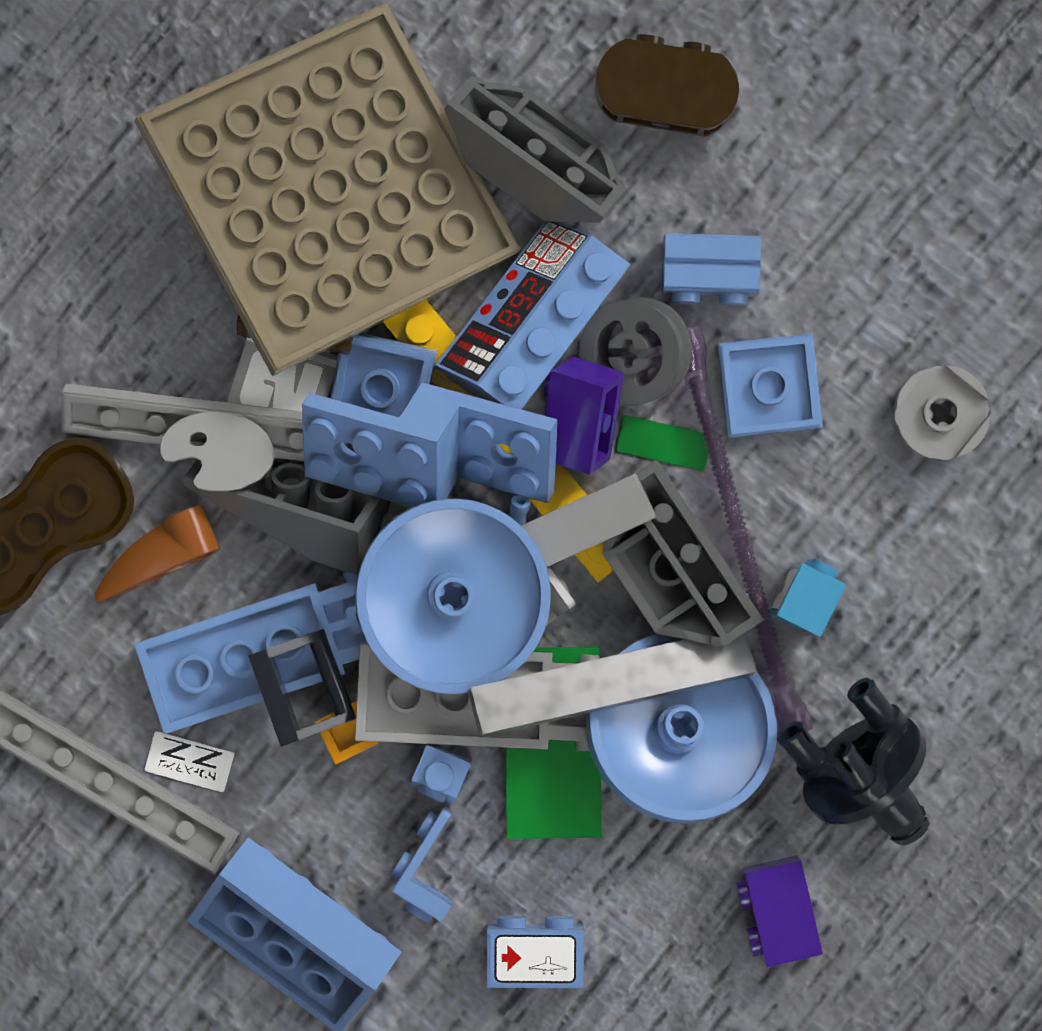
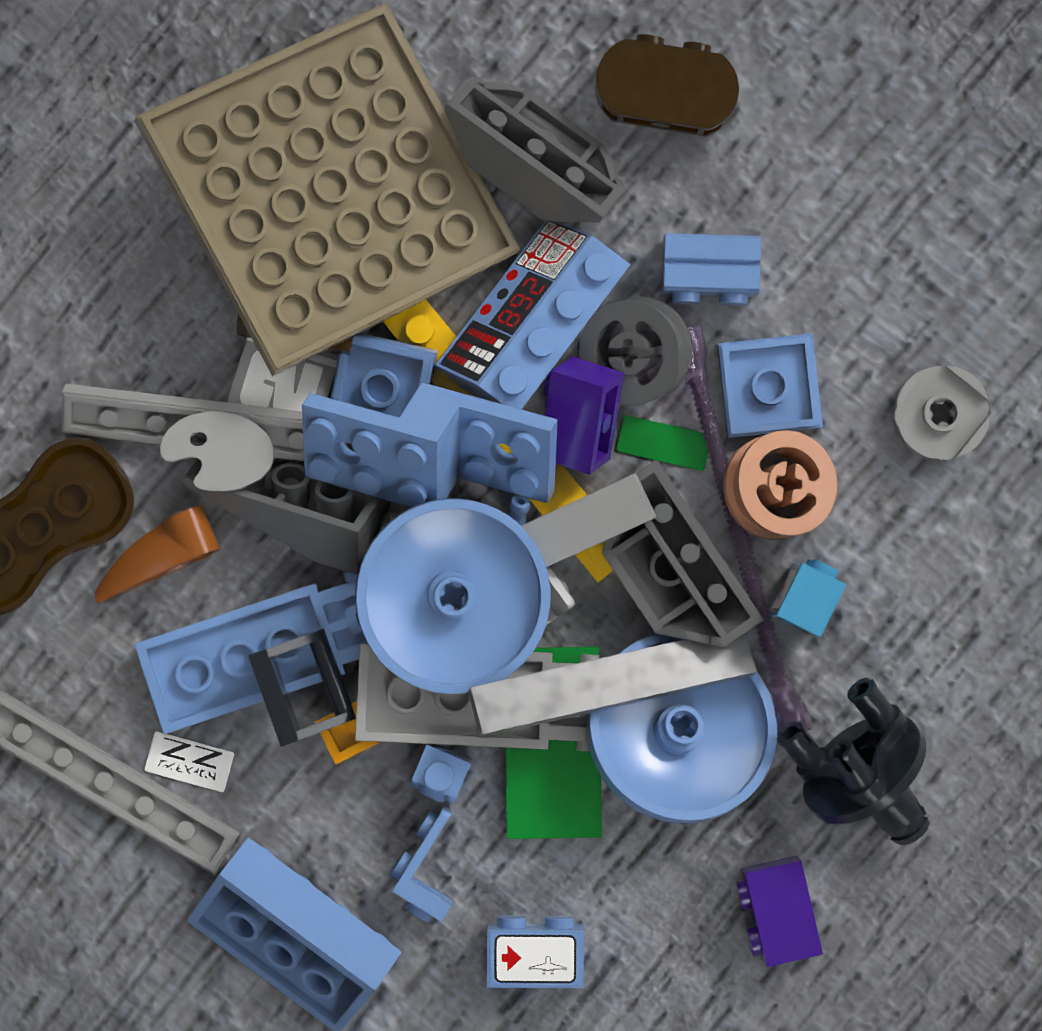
(808, 481): none -> wheel

